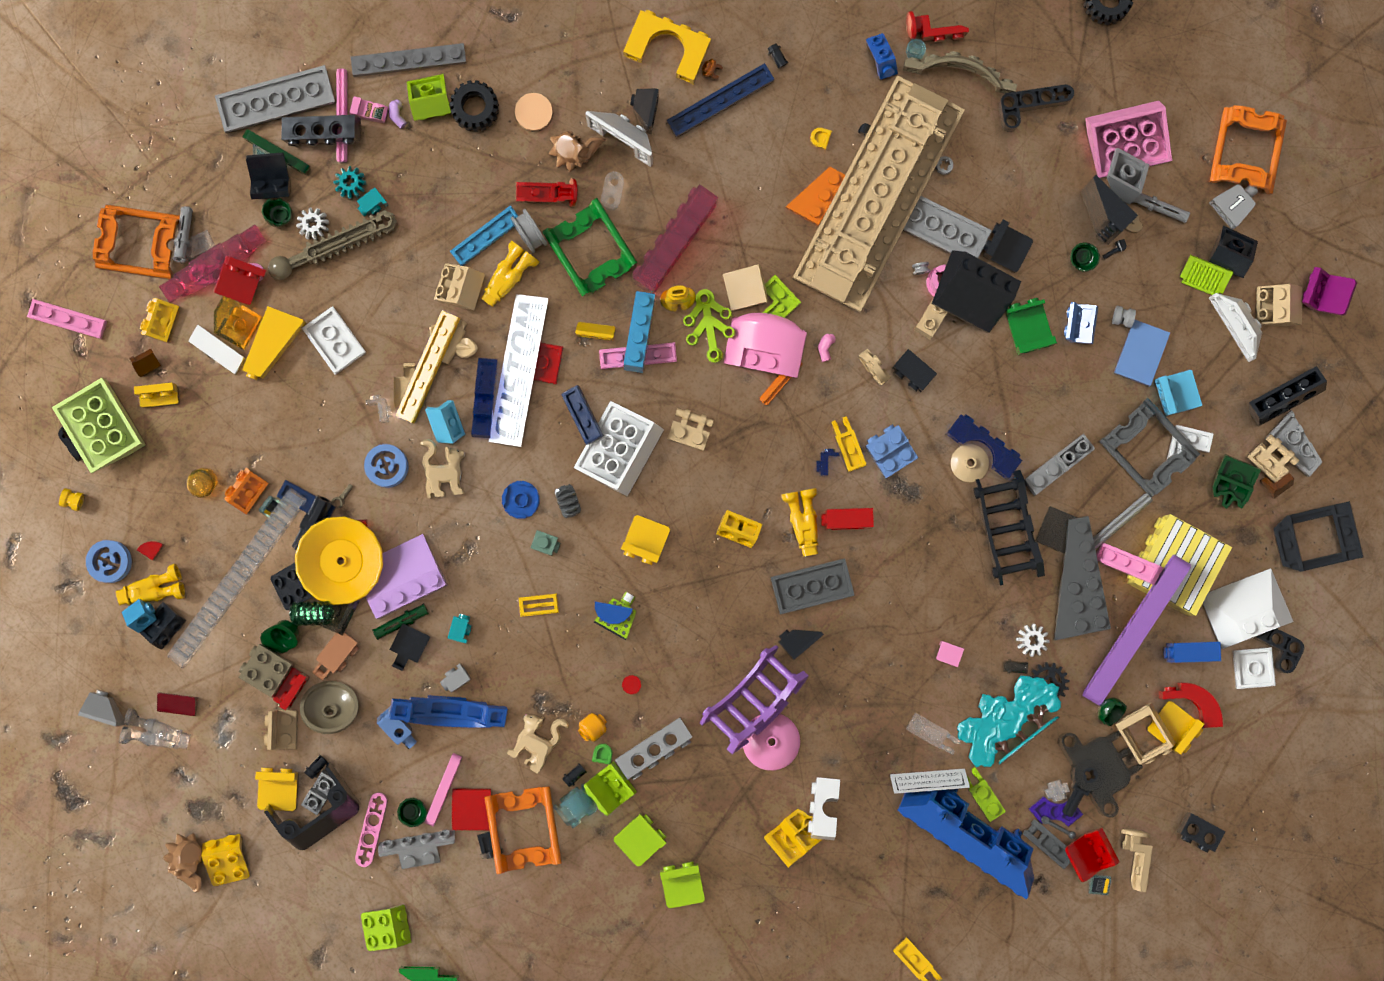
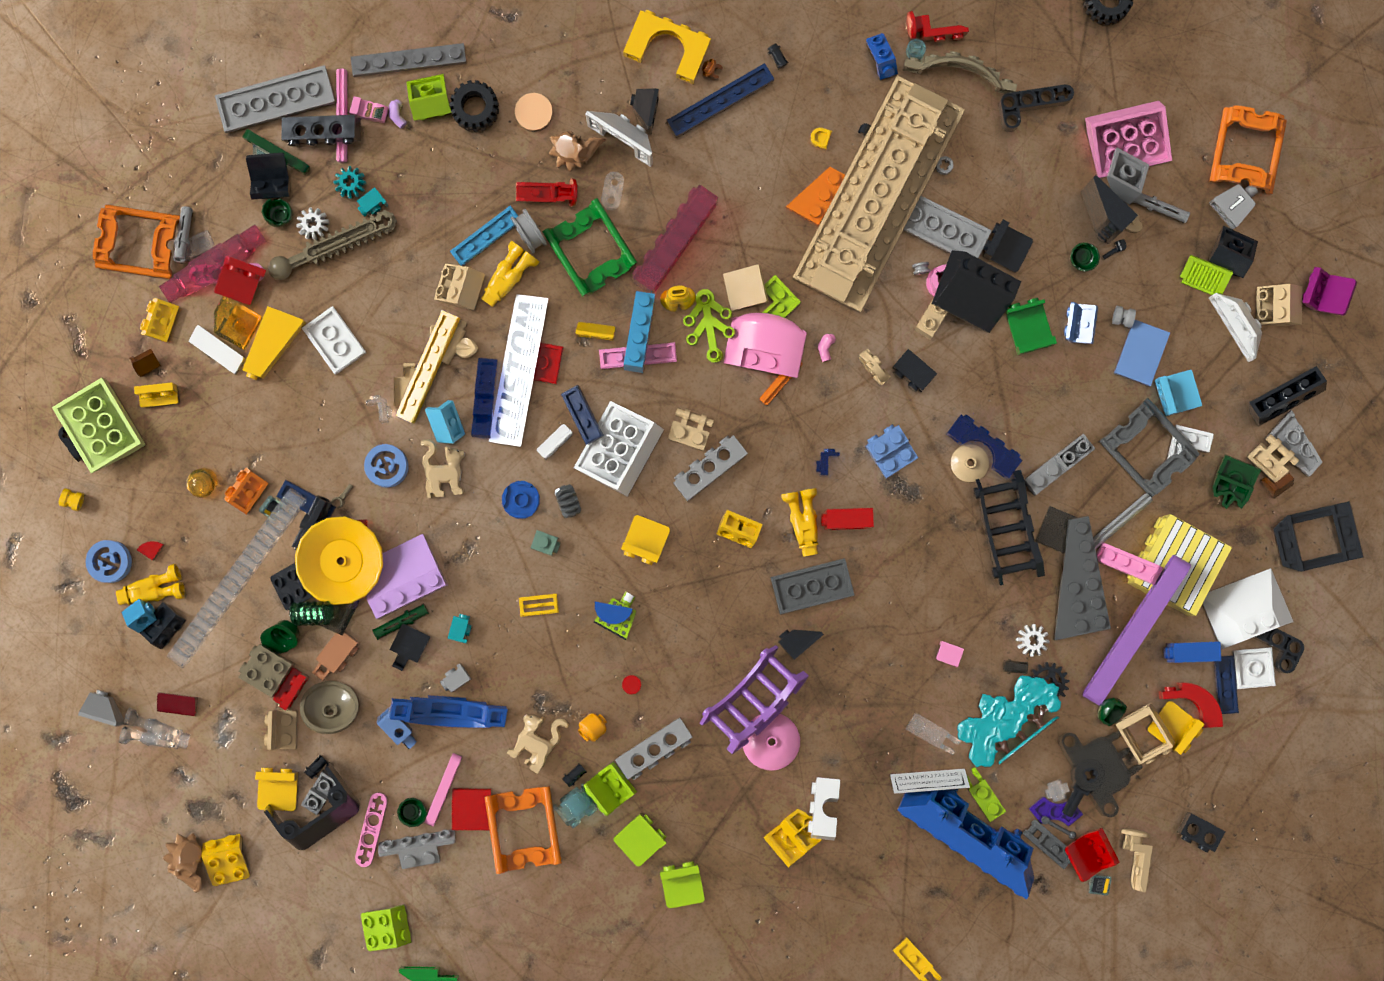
(67, 319): bright pink tile -> none
(486, 845): black tile -> none
(554, 442): none -> white slope
(602, 754): bright green tile -> none
(690, 490): none -> light grey brick
(849, 446): yellow hinge -> none
(1226, 685): none -> dark blue tile

